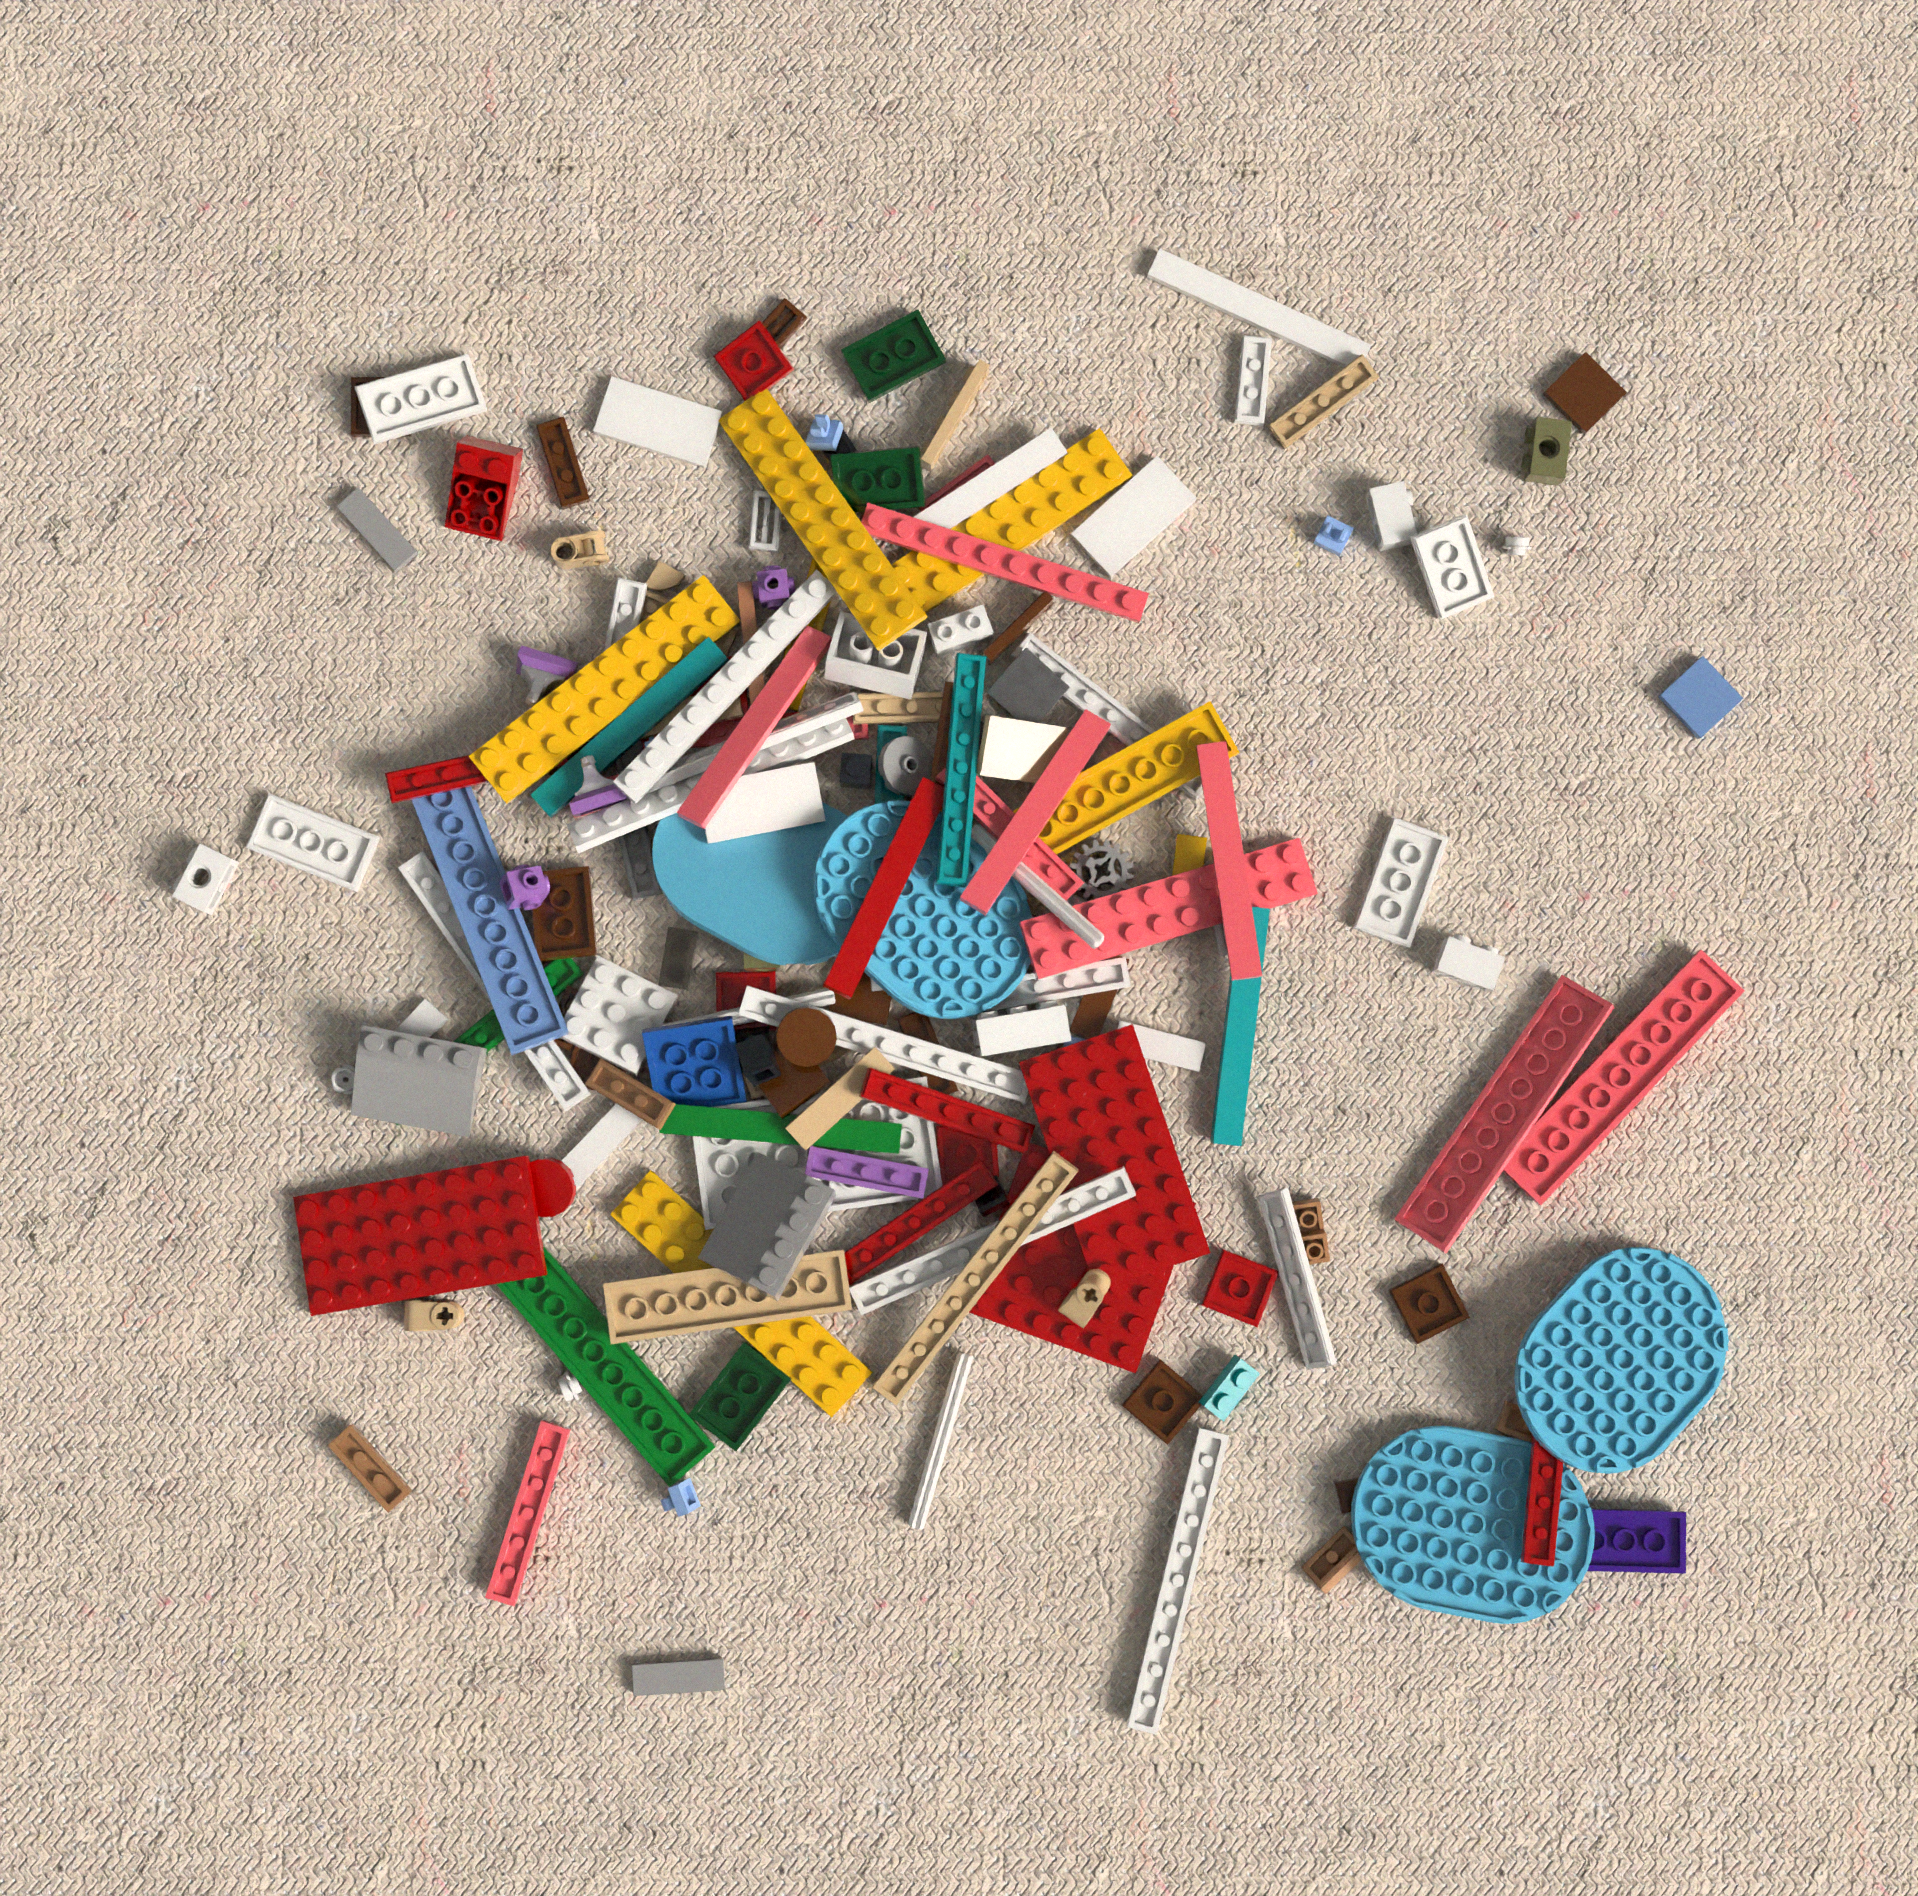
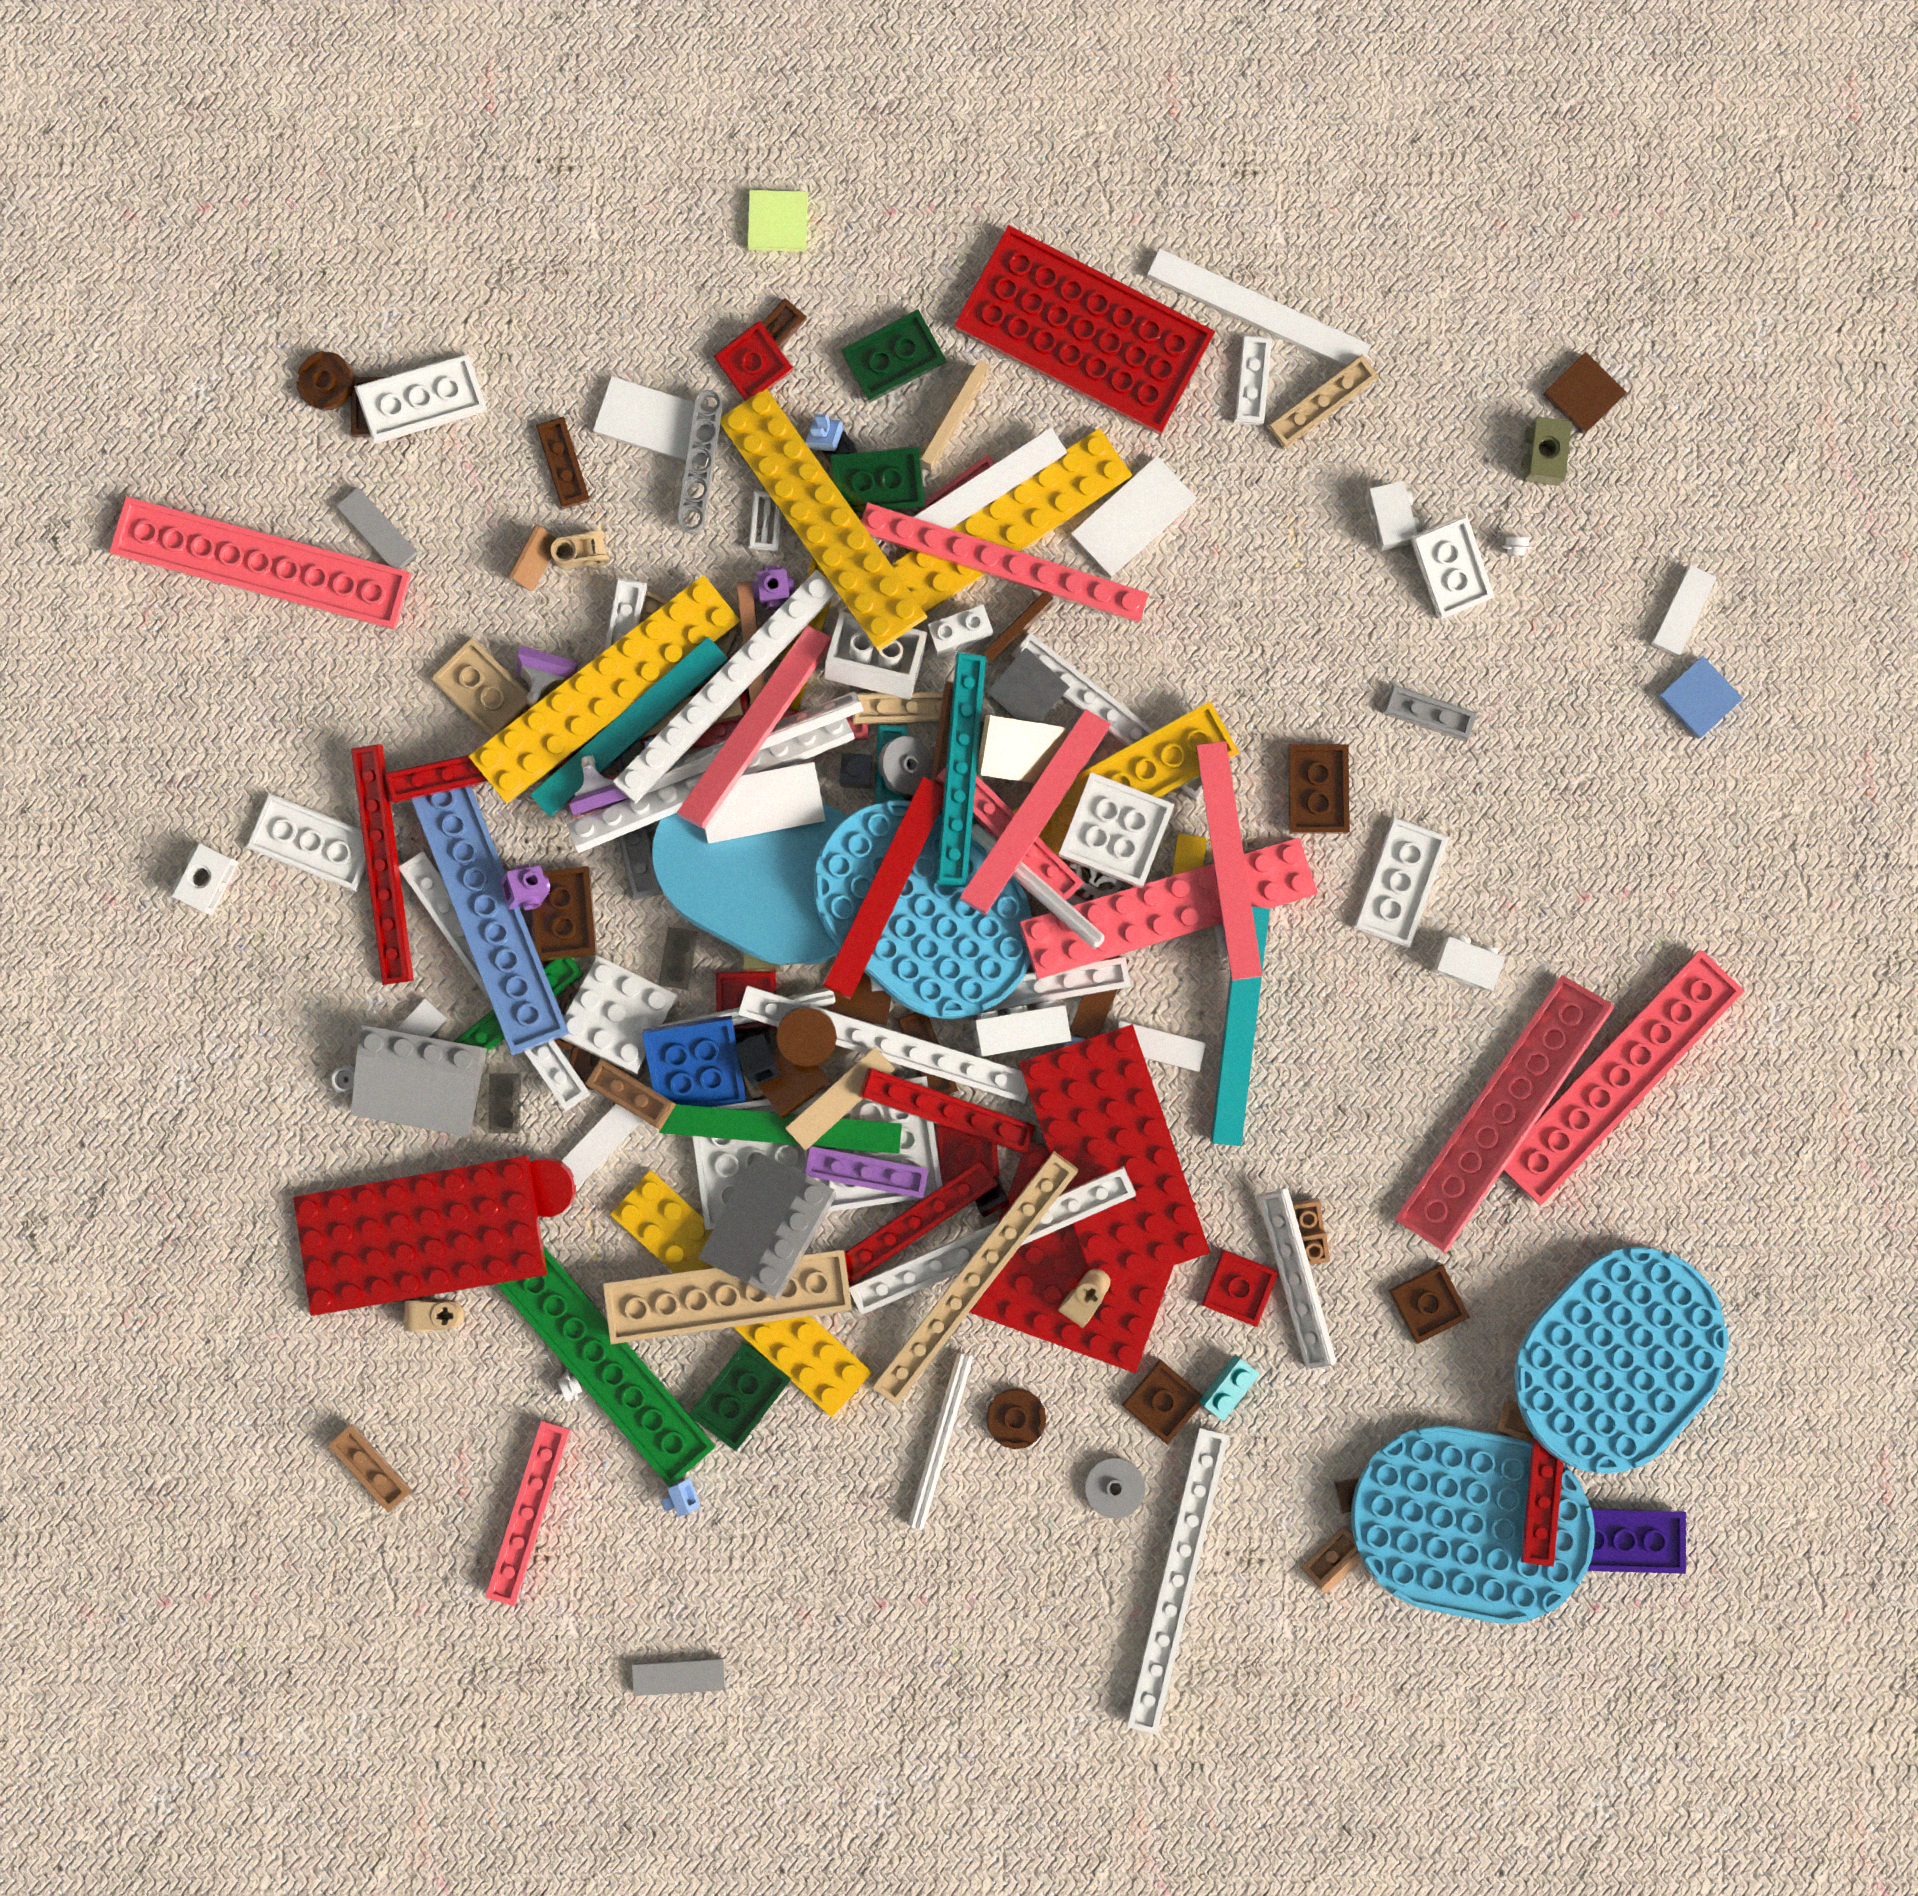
(260, 563): none -> coral plate
(325, 380): none -> reddish brown tile
(382, 864): none -> red tile
(481, 688): none -> tan tile
(482, 487): red slope -> none
(504, 1103): none -> clear smoke plate
(532, 559): none -> slope
(664, 578): tan tile -> none
(695, 447): none -> light grey beam
(778, 220): none -> yellowish green tile
(1016, 1418): none -> reddish brown tile
(1084, 330): none -> red plate
(1109, 1472): none -> light grey plate
(1116, 830): none -> white plate
(1318, 788): none -> reddish brown plate
(1333, 535): light blue tile -> none
(1429, 713): none -> light grey tile
(1683, 611): none -> white tile

